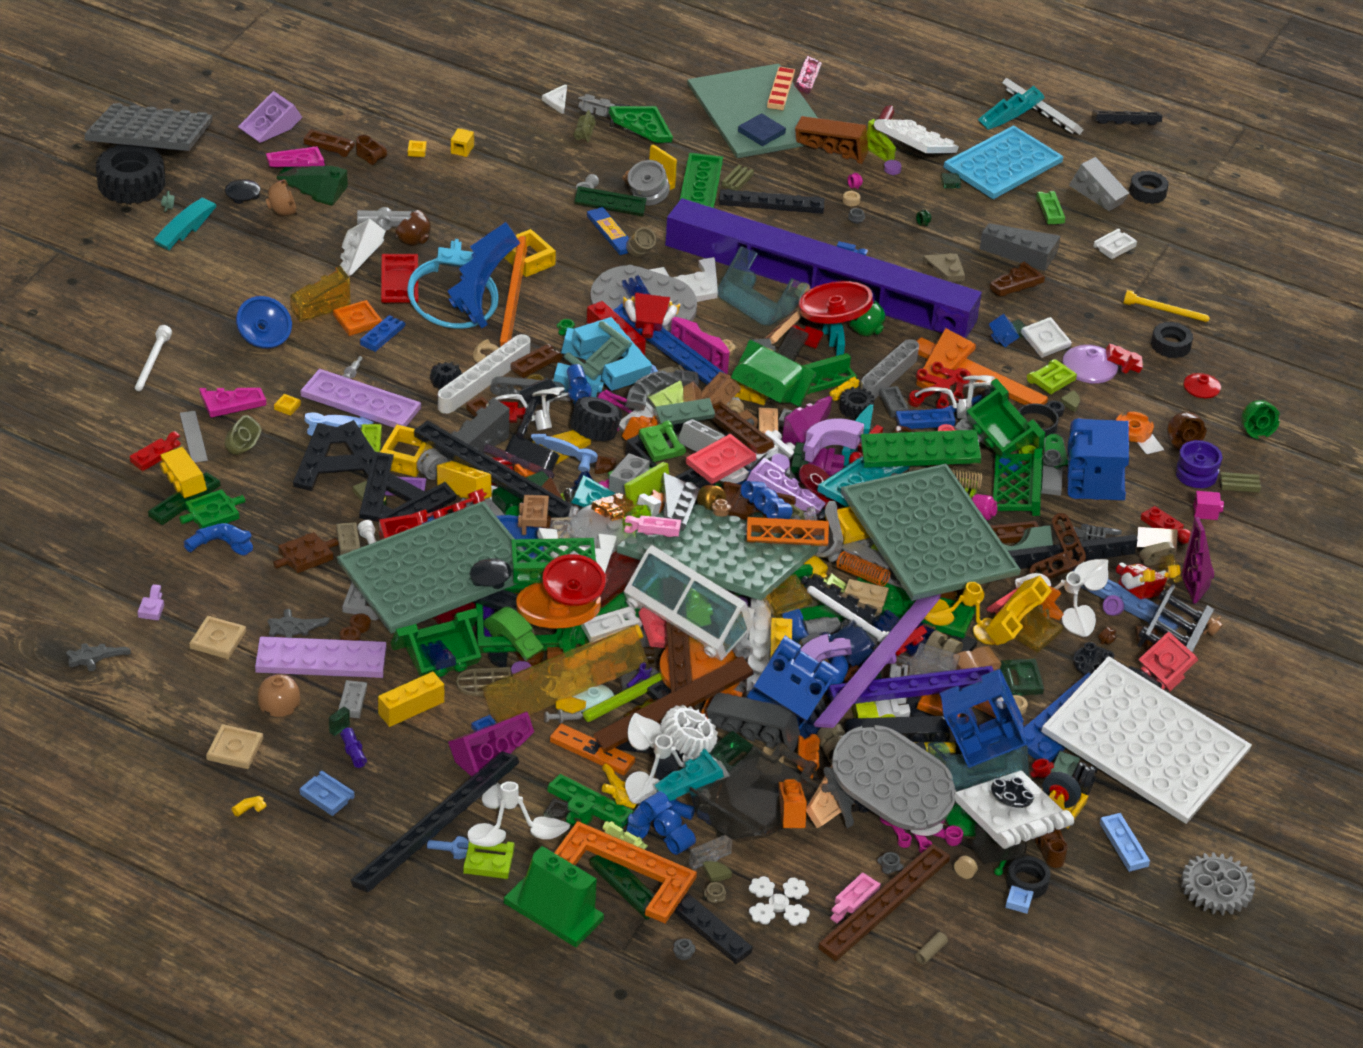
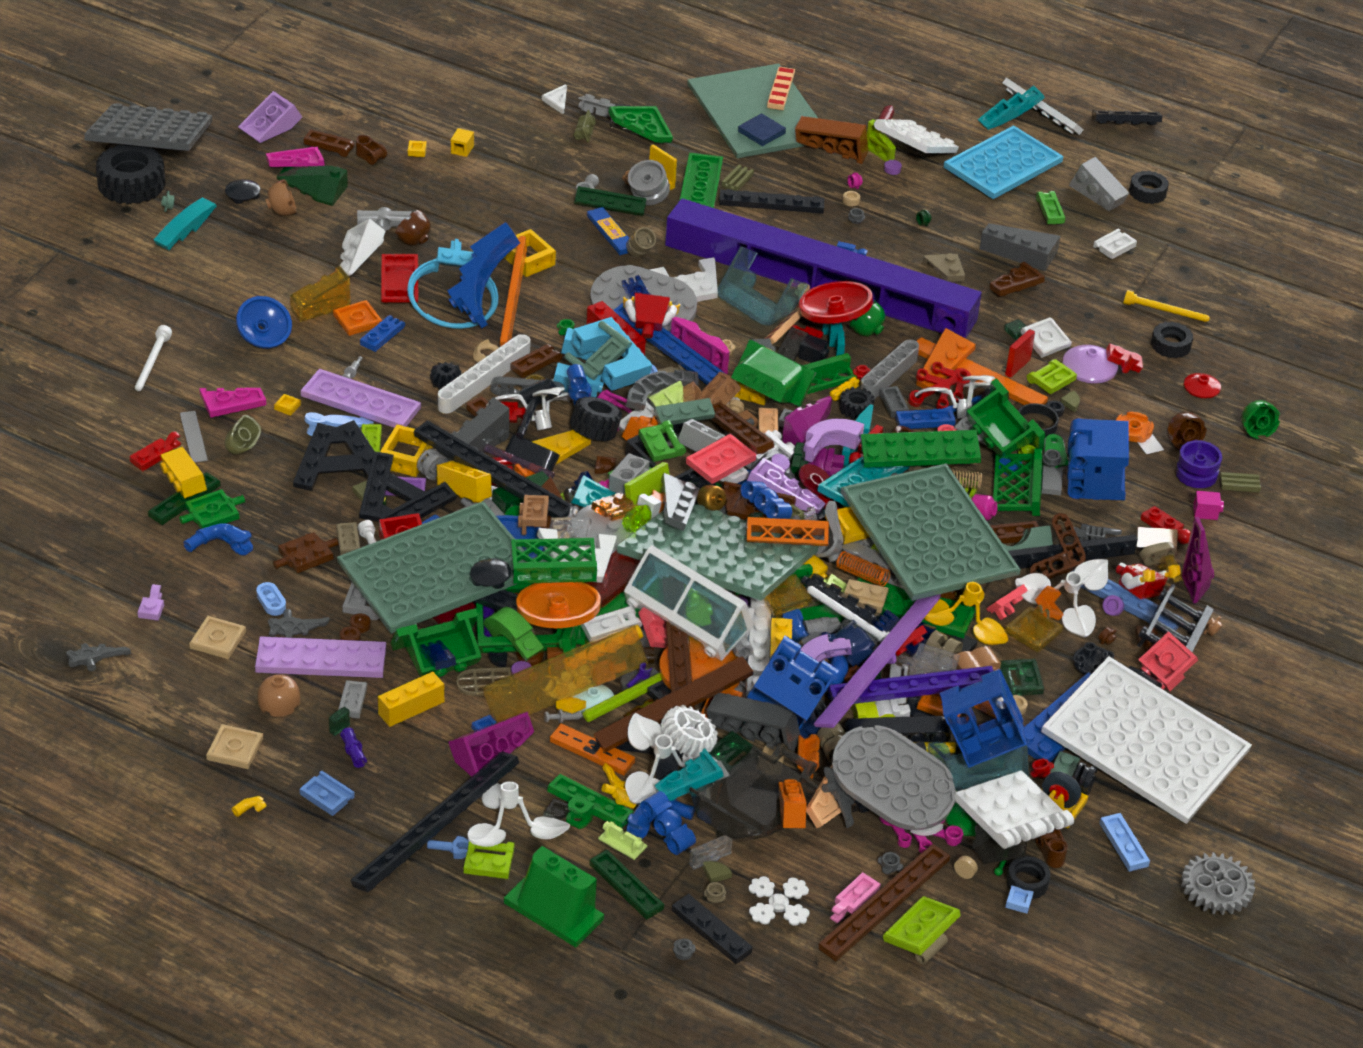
(271, 598): none -> light blue plate
(476, 497): red plant -> none
(573, 580): red dish -> none
(586, 456): light blue brick -> none
(653, 525): bright pink plate -> none
(675, 877): orange plate -> none
(721, 508): medium nougat plate -> none
(807, 74): clear pink plate -> none
(813, 349): none -> black brick
(860, 371): none -> red plate
(921, 925): none -> lime tile
(950, 180): clear green tile -> none
(1003, 330): blue brick -> none
(1007, 621): yellow arch -> none
(1012, 792): black dish -> none
(1020, 353): none -> red tile

